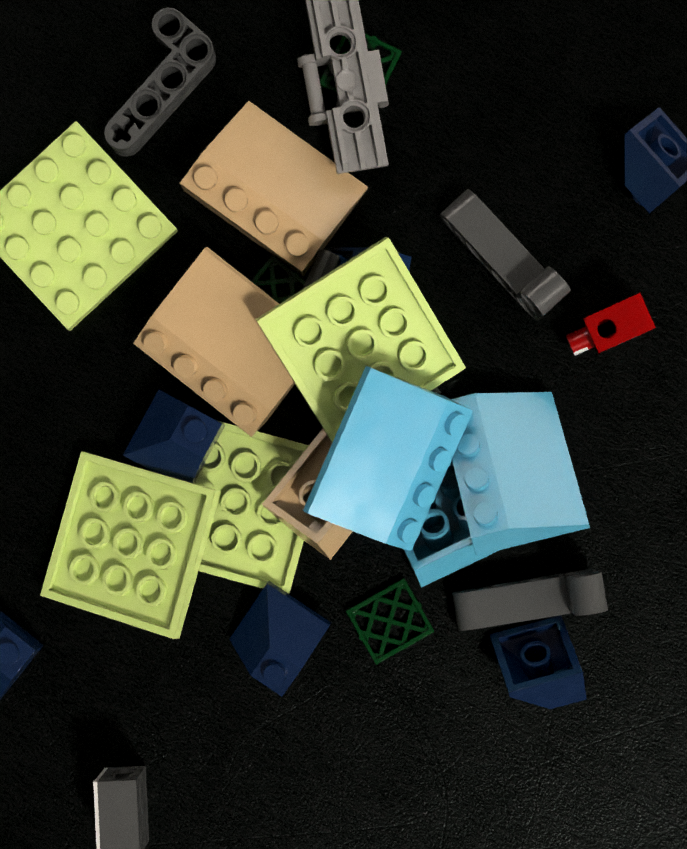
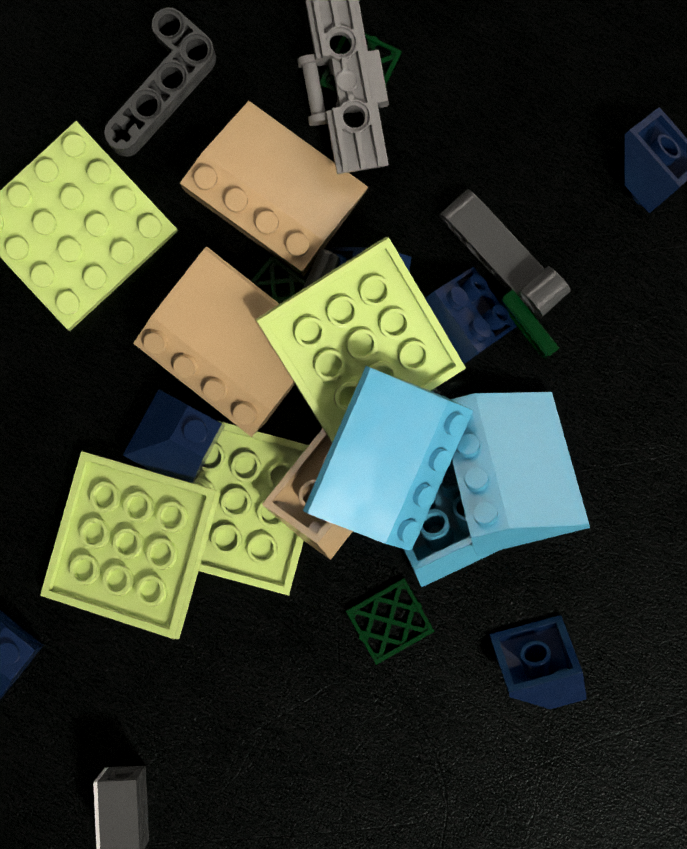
(277, 637): dark blue slope -> none
(470, 314): none -> dark blue slope
(528, 325): none -> dark green tile
(530, 599): dark grey beam -> none
(629, 318): red torso -> none

